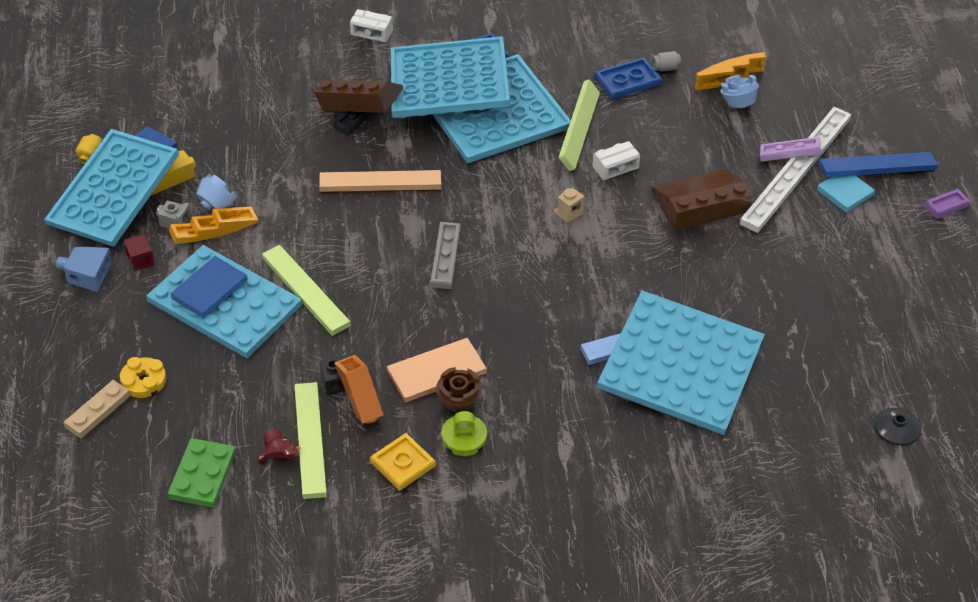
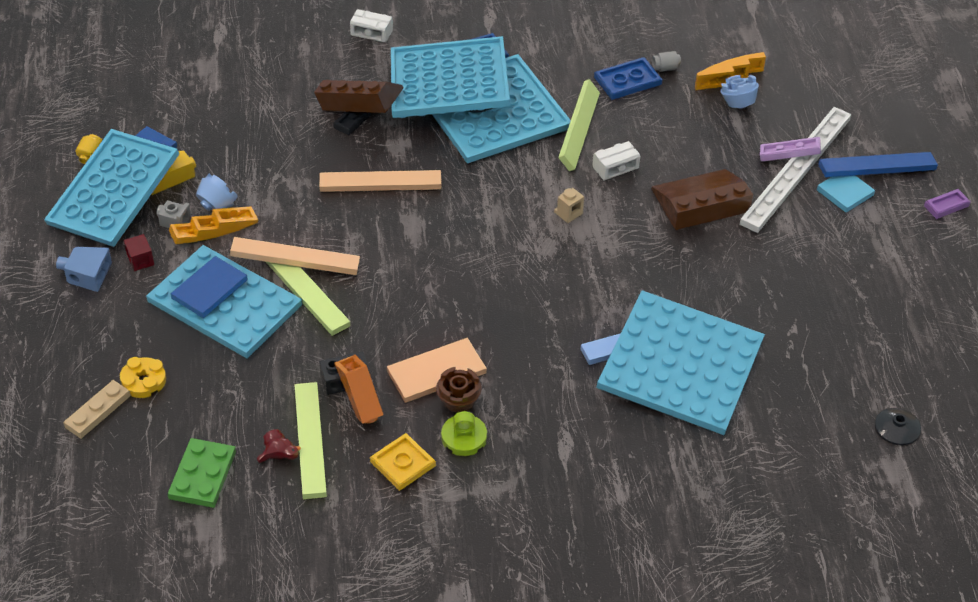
(294, 256): none -> light nougat tile
(445, 255): light grey tile -> none

